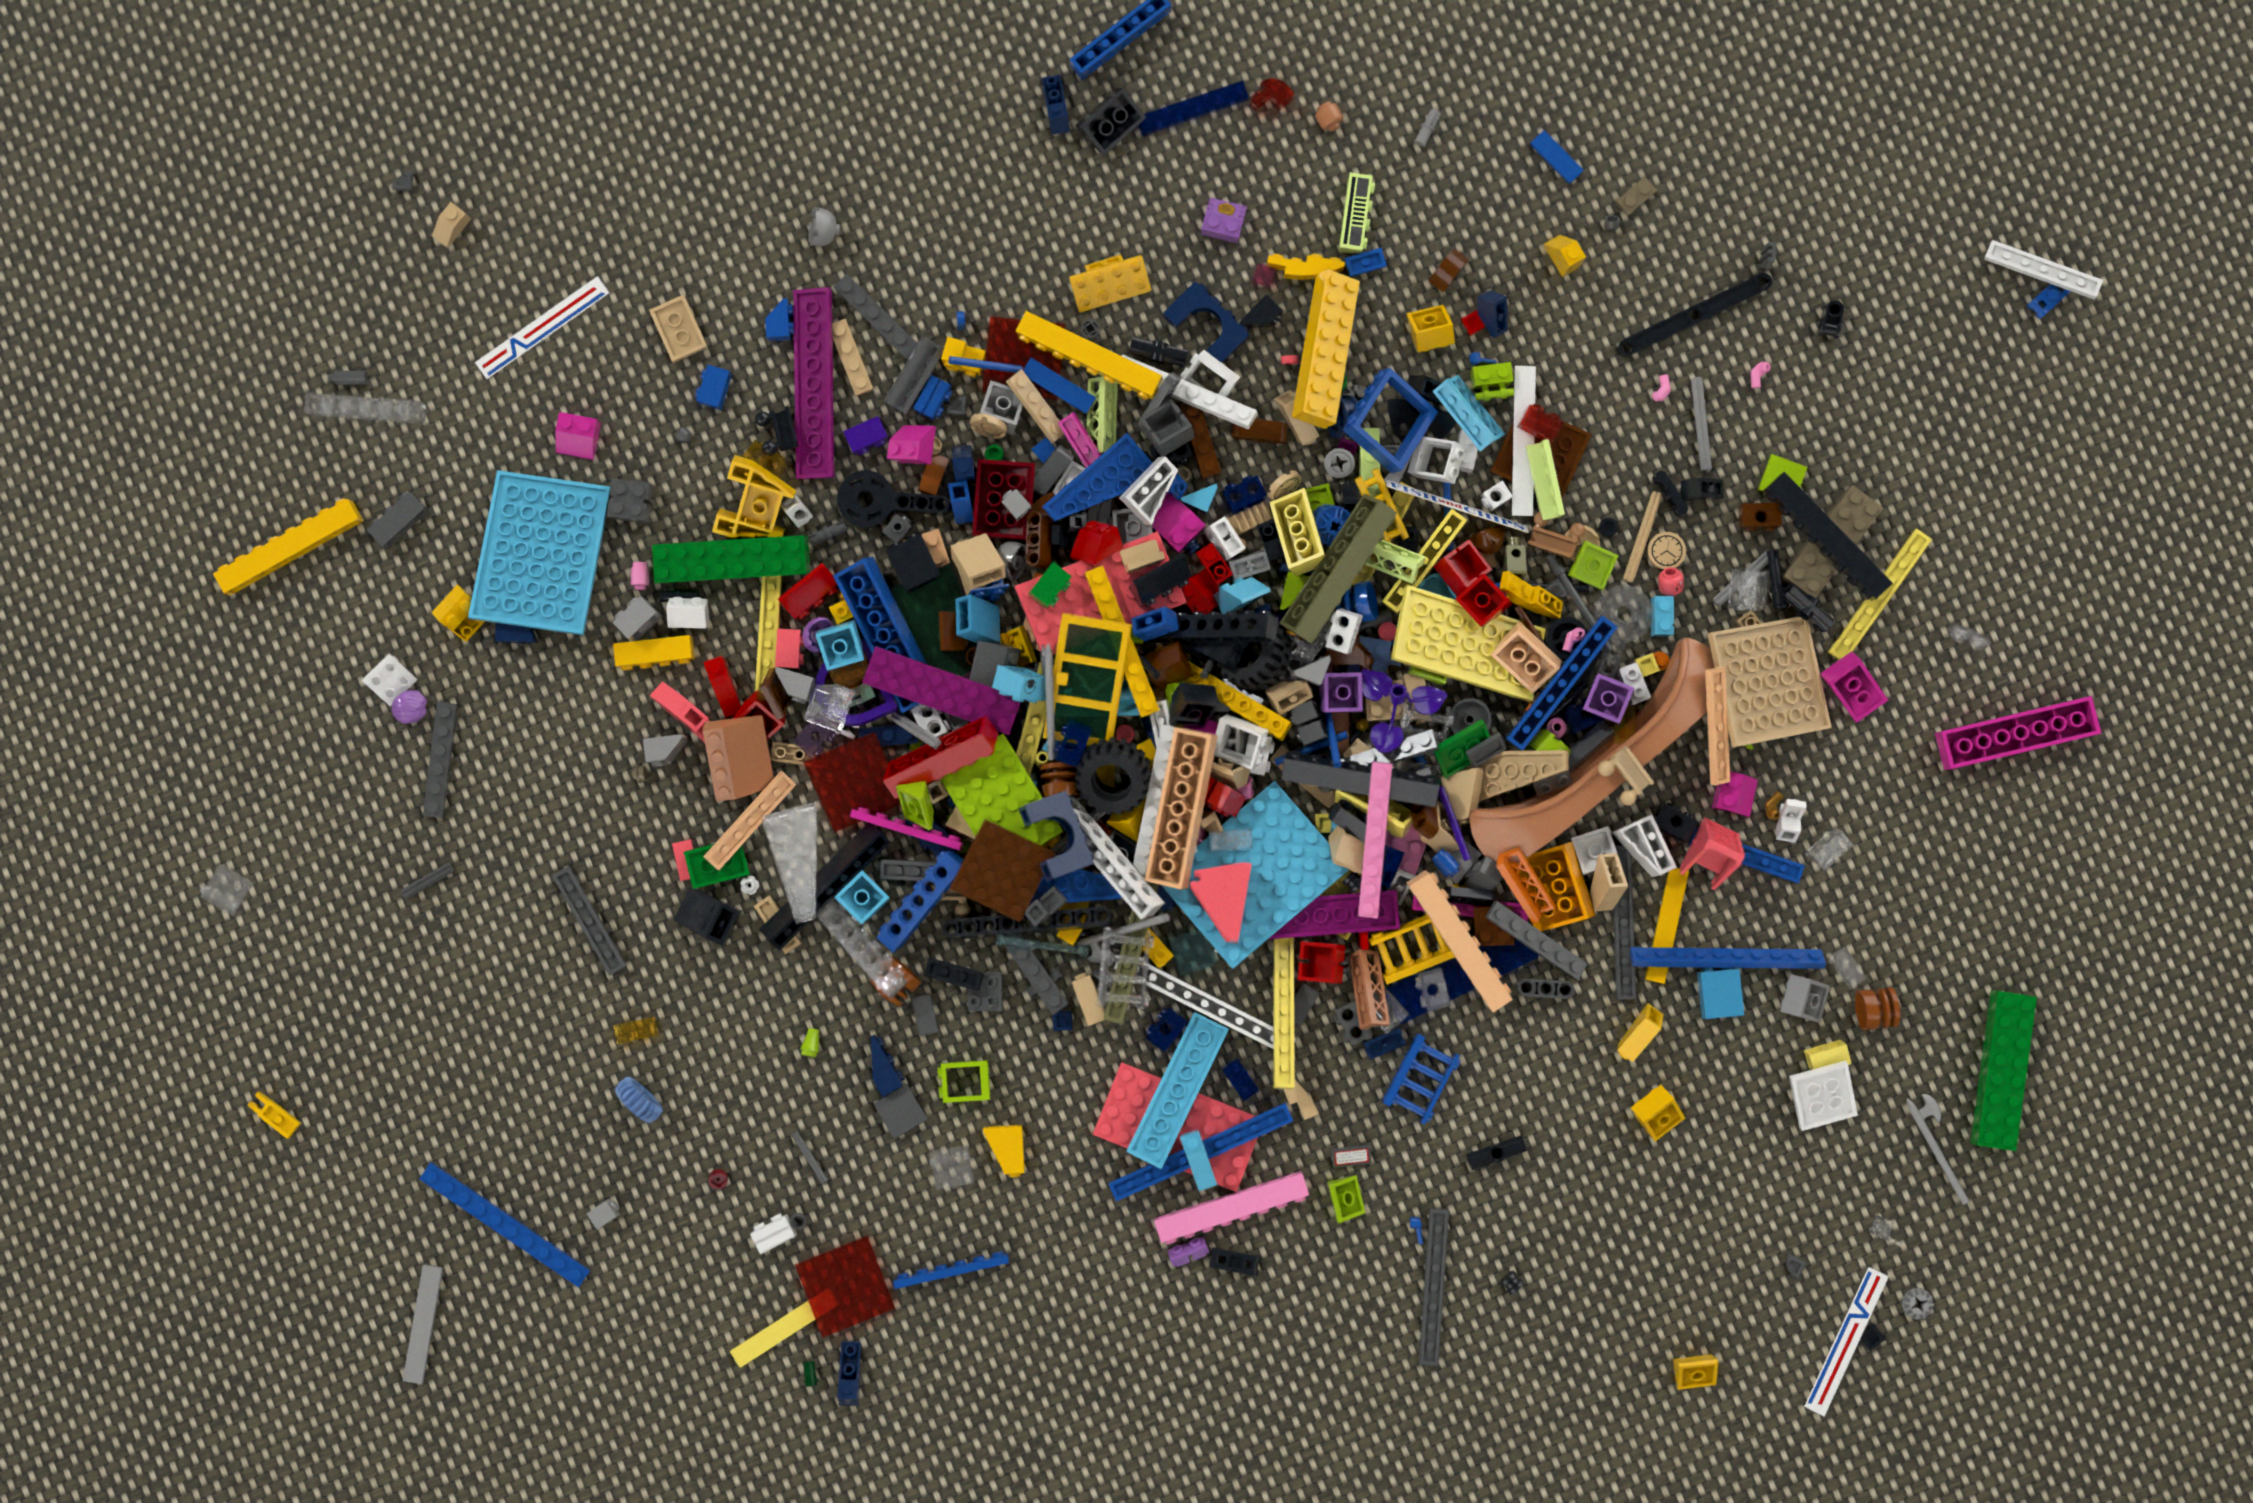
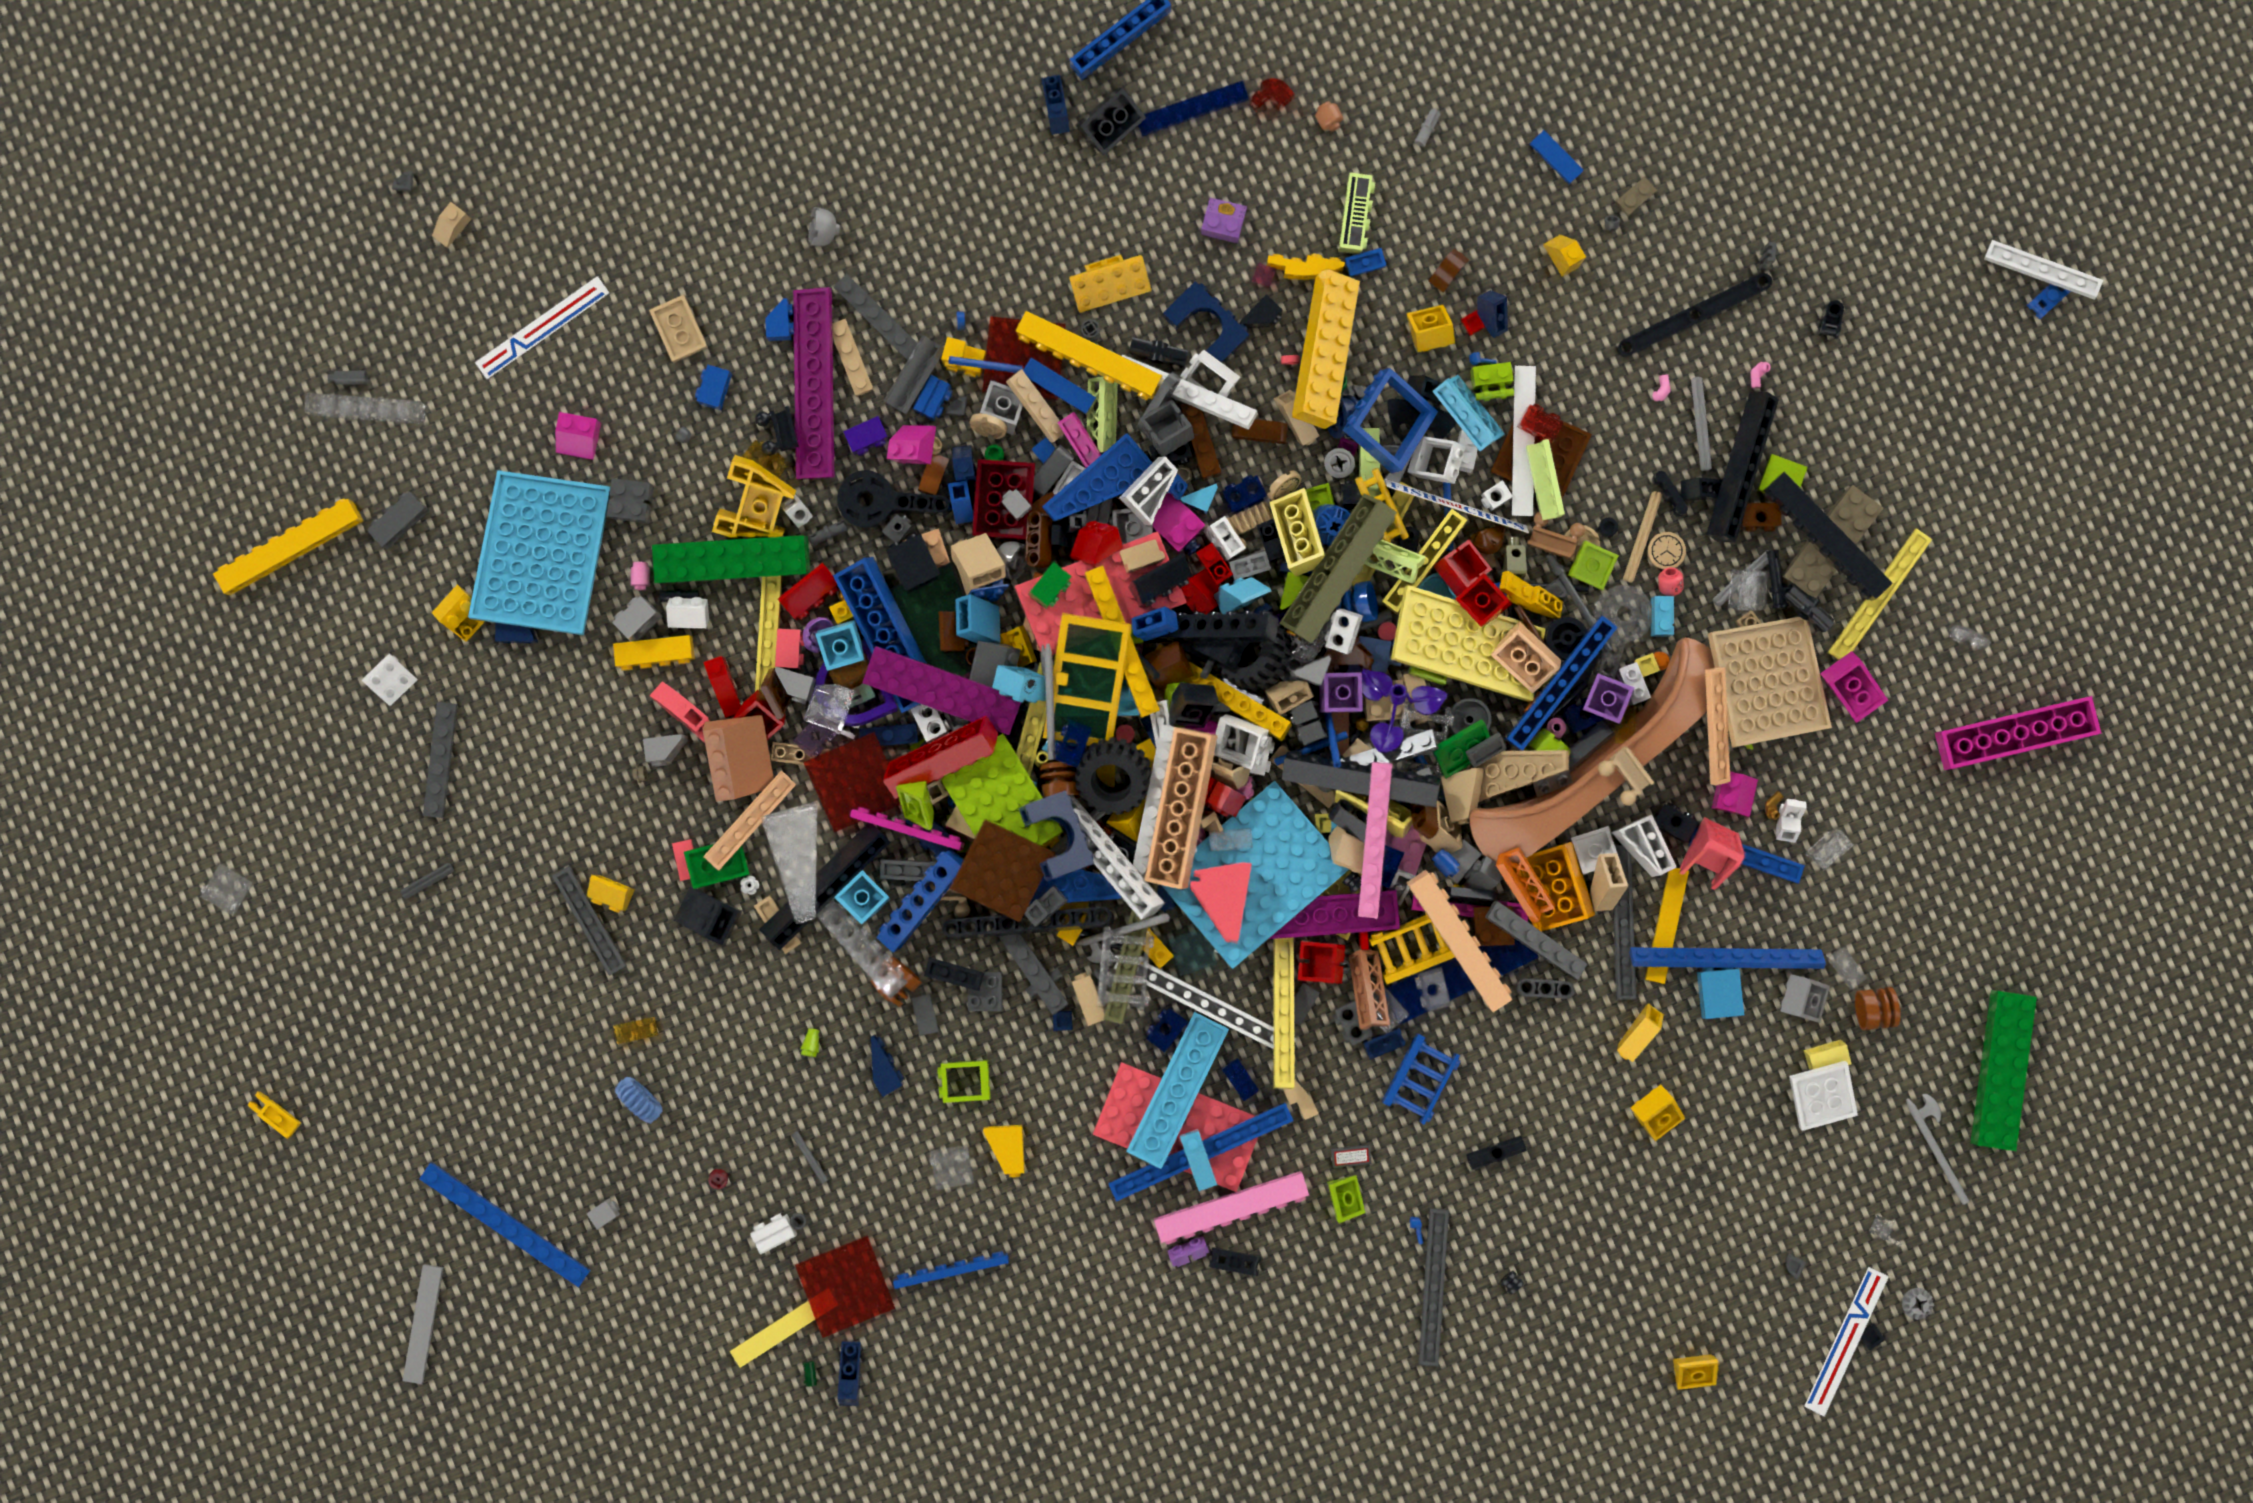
(409, 707): medium lavender hair -> none
(609, 892): none -> yellow slope
(900, 1111): dark grey slope -> none
(916, 730): light grey axle -> none
(1084, 951): clear light blue bar -> none
(1454, 824): dark purple bar -> none
(1573, 637): bright pink arm -> none
(1742, 467): none -> black brick

